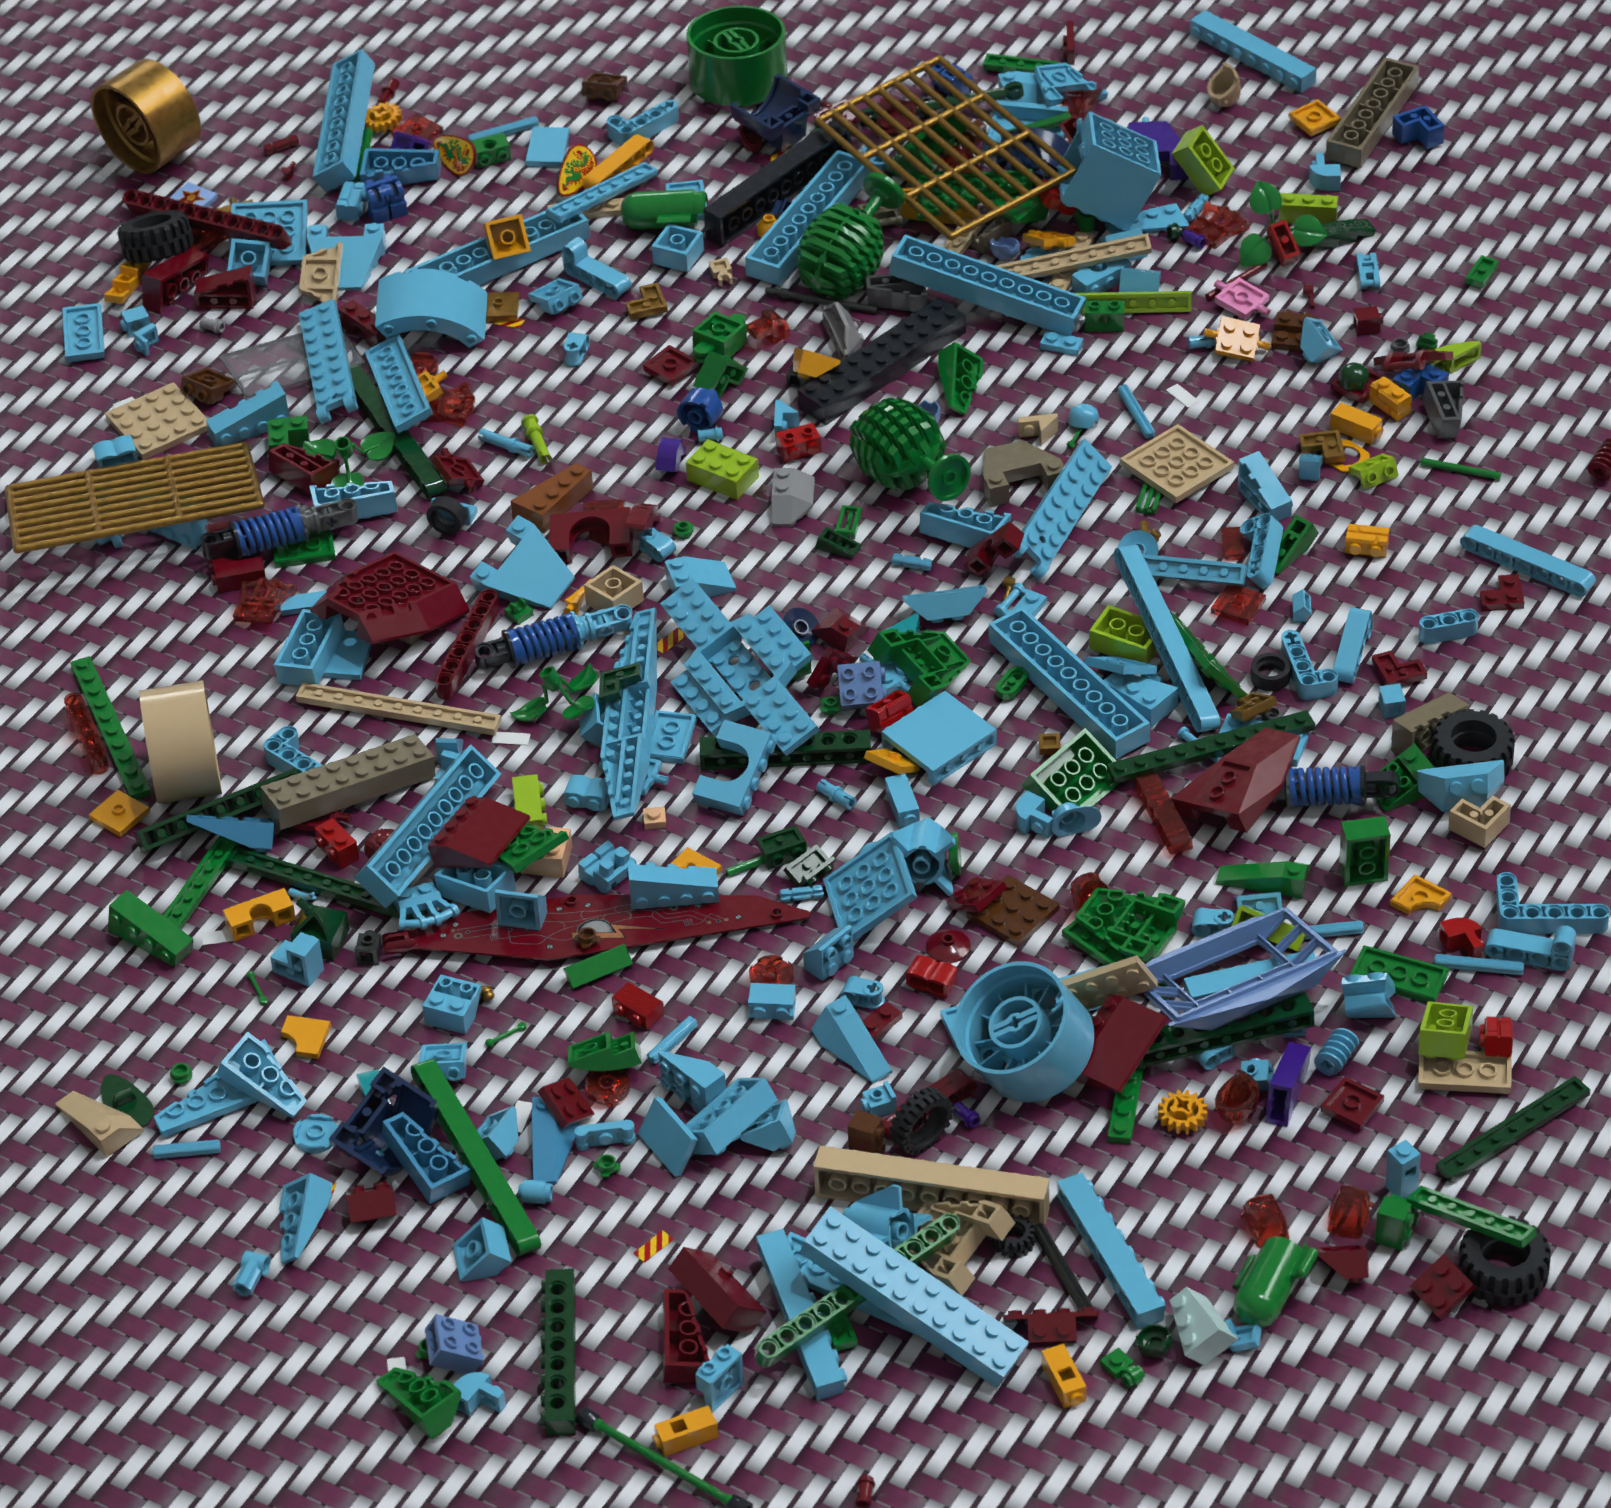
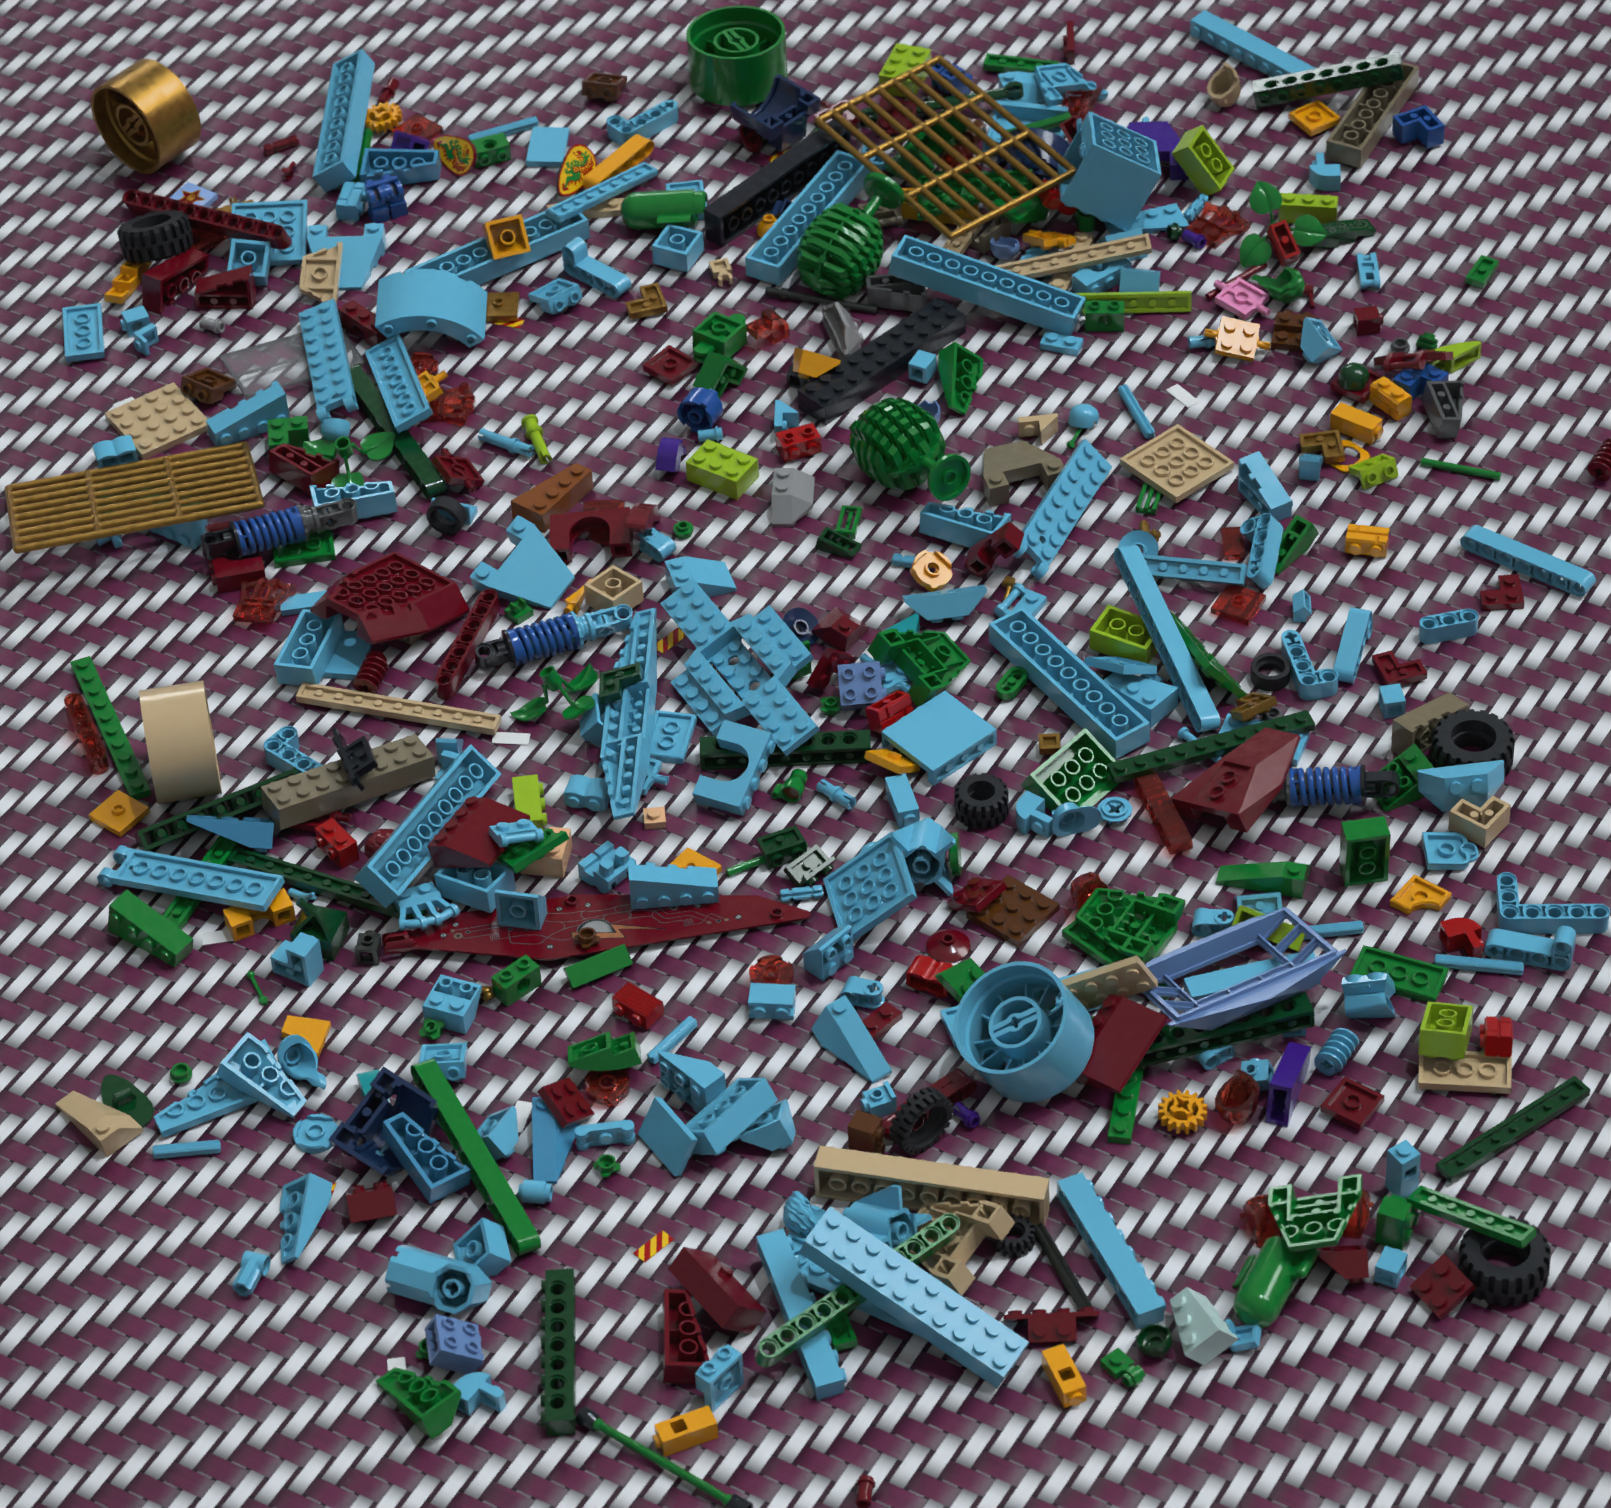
(192, 879): none -> medium azure hinge
(300, 1060): none -> medium azure piece
(334, 428): none -> medium azure hair
(356, 757): none -> black bracket
(371, 672): none -> dark red piece
(435, 1033): none -> green plate
(437, 1280): none -> medium azure brick
(515, 832): none -> medium azure plate
(516, 980): none -> green brick
(520, 1027): green hinge -> none
(575, 348): medium azure piece -> none
(792, 788): none -> green piece
(800, 1215): none -> medium azure hair
(901, 60): none -> lime brick
(922, 366): none -> medium azure brick
(927, 579): none -> light orange plate
(960, 977): none -> green wing
(981, 801): none -> black tyre
(1115, 804): none -> medium azure gear
(1286, 287): none -> green hair
(1314, 1219): none -> green wedge
(1328, 80): none -> dark green brick
(1391, 1267): none -> medium azure brick
(1448, 851): none -> medium azure plate

